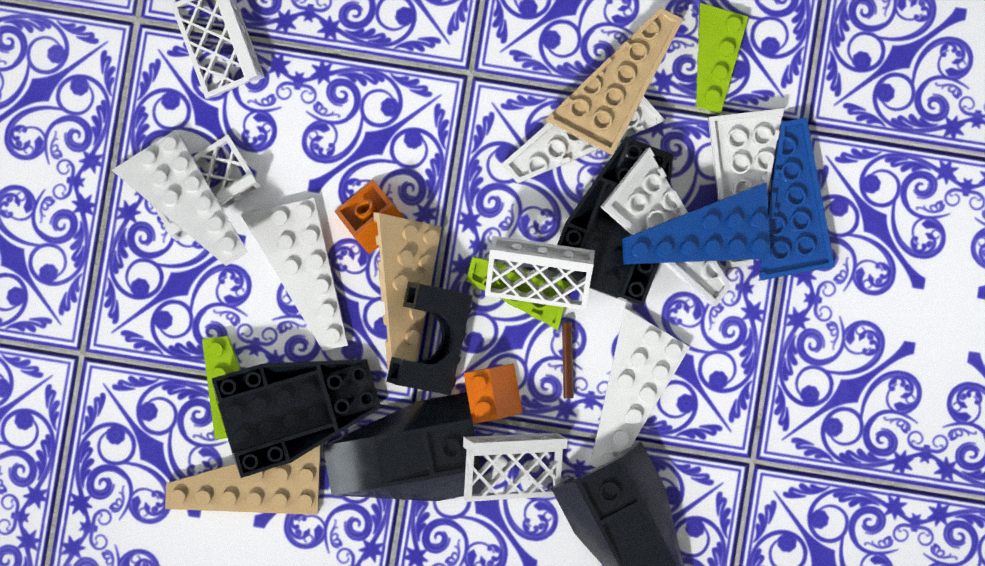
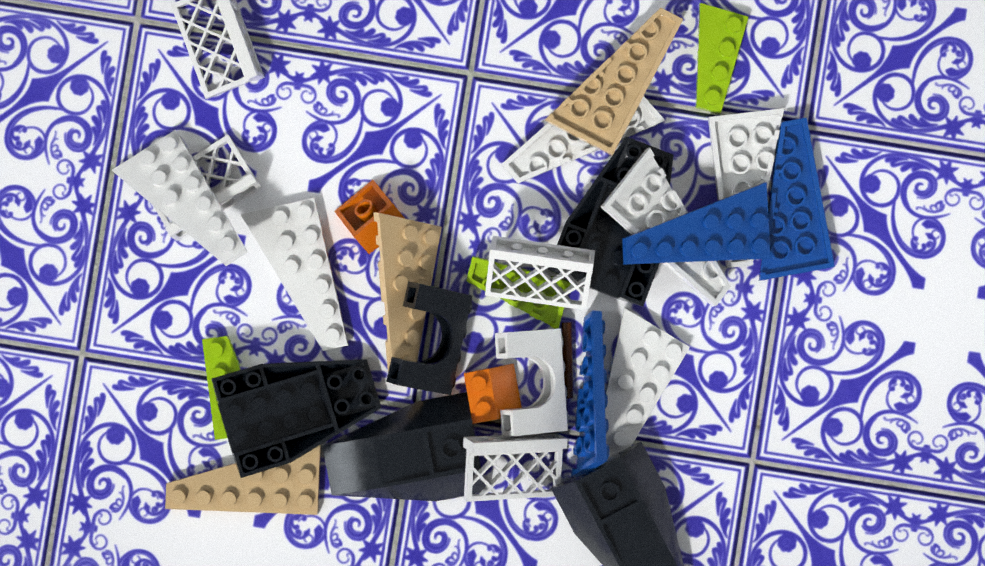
(549, 410): none -> white arch
(592, 399): none -> blue wing

